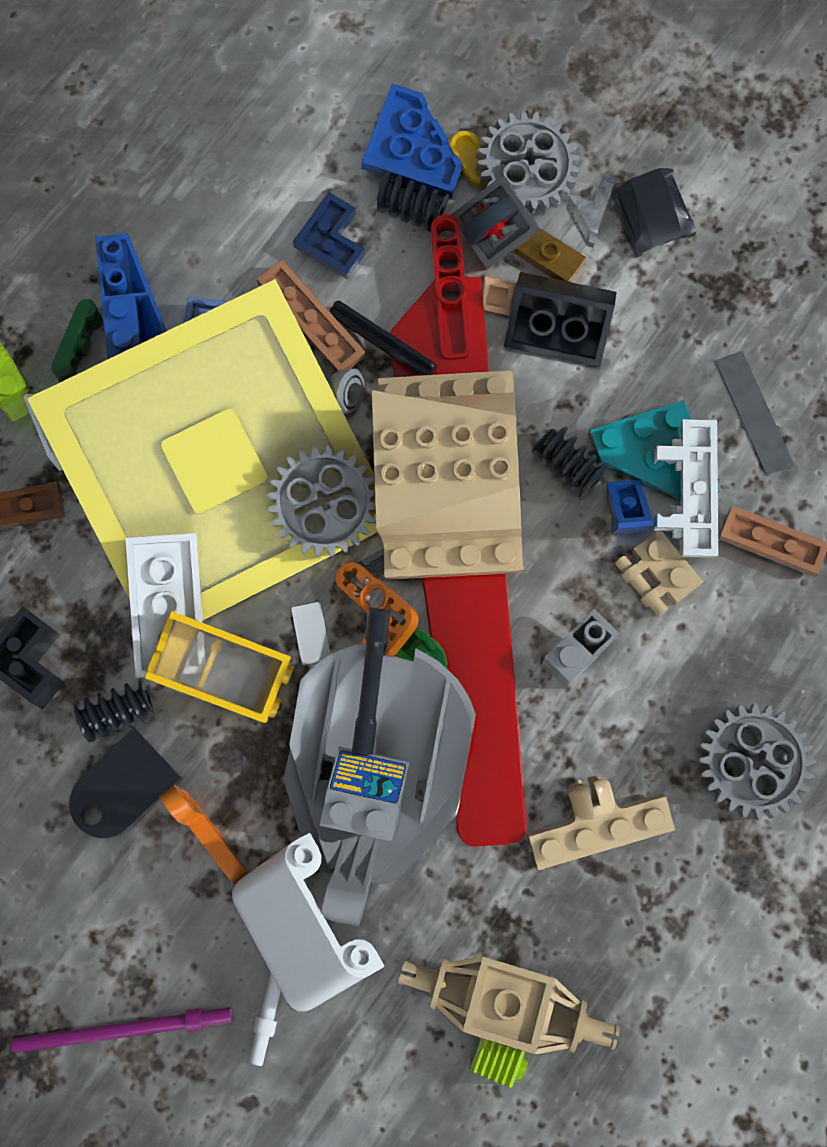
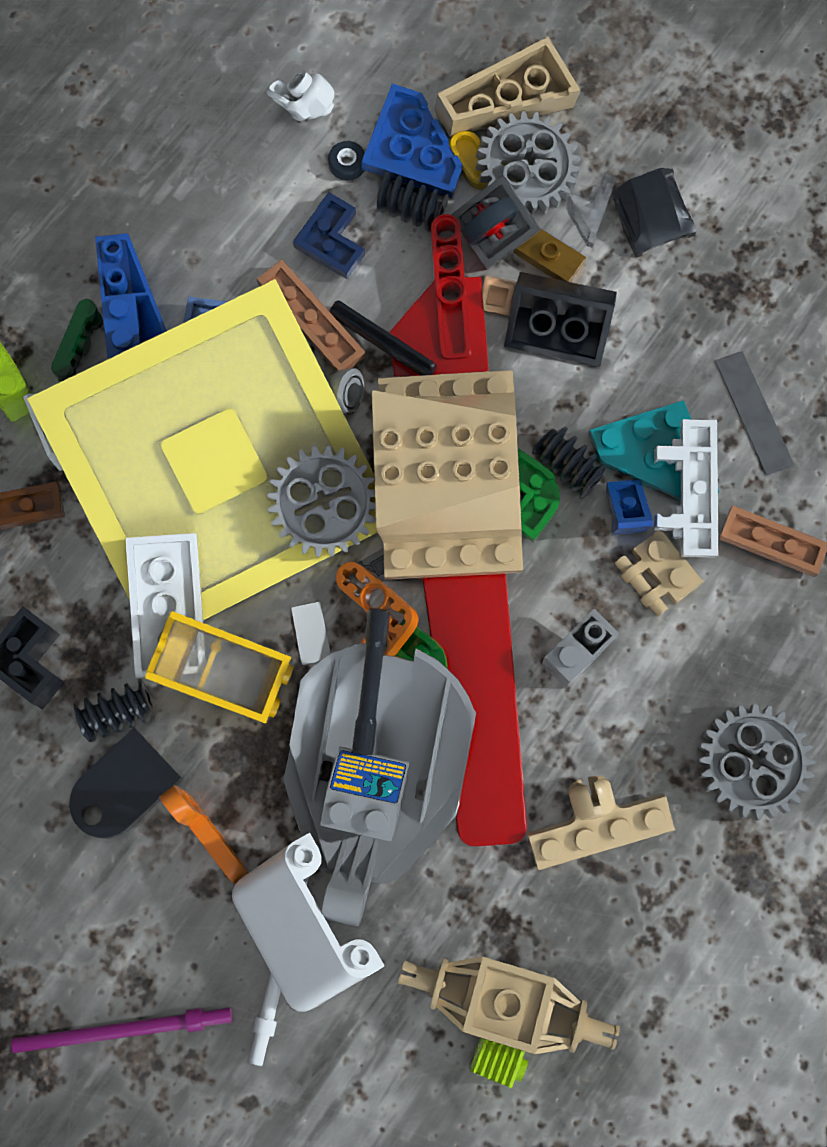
(304, 95): none -> white head
(342, 170): none -> black wheel
(522, 82): none -> tan wedge
(539, 493): none -> green plate

